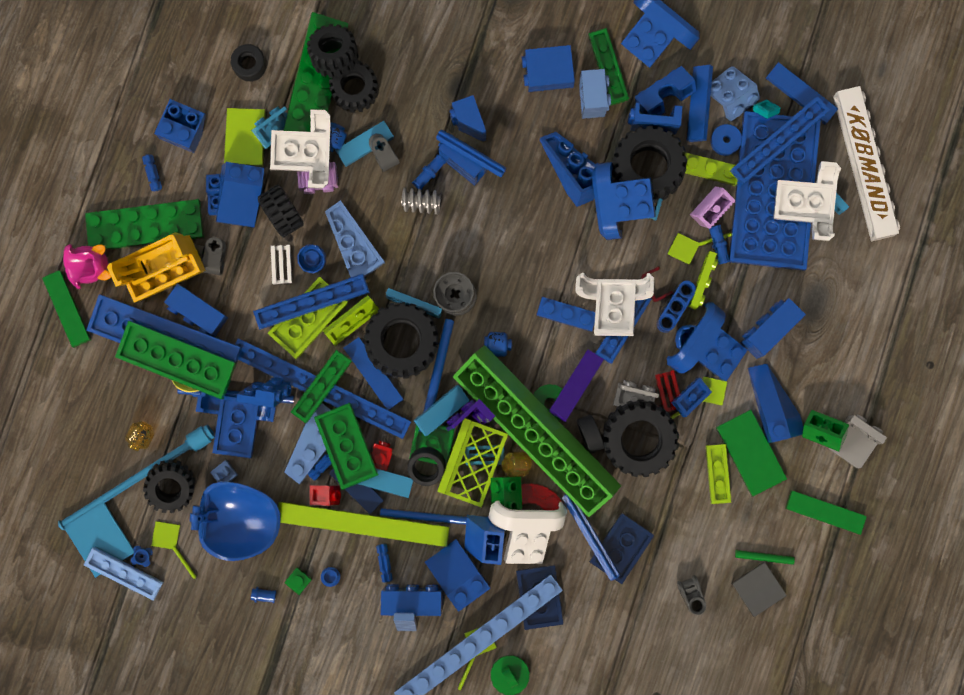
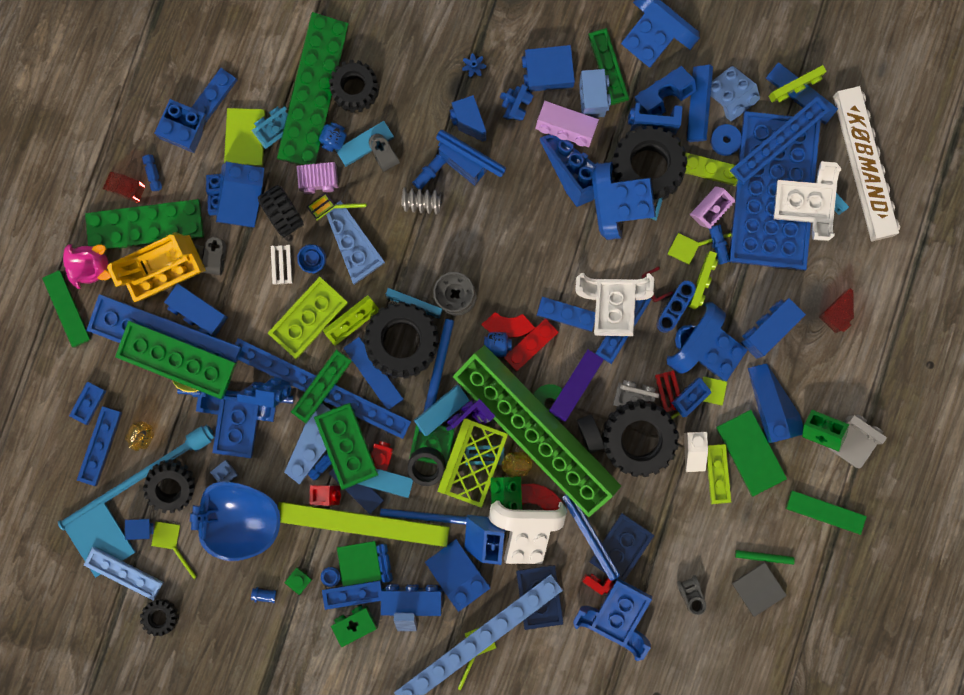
(87, 403): none -> blue plate
(99, 446): none -> blue plate
(124, 186): none -> clear red slope
(136, 559): blue plate -> none
(138, 529): none -> blue brick
(168, 609): none -> black tyre
(214, 93): none -> blue plate
(243, 52): black tyre -> none
(304, 150): white piece -> none
(311, 301): blue tile -> none
(324, 205): none -> piece
(333, 38): black tyre -> none
(352, 595): none -> blue plate
(359, 563): none -> green tile
(365, 625): none -> green brick
(476, 68): none -> blue plant
(510, 675): green tile -> none
(512, 327): none -> red tile
(514, 100): none -> blue hips
(531, 345): none -> red plate
(566, 124): none -> lavender brick
(593, 582): none -> red bracket
(619, 618): none -> blue piece
(695, 451): none -> white slope
(766, 109): teal tile -> none
(798, 85): none -> lime plate
(840, 312): none -> clear red slope

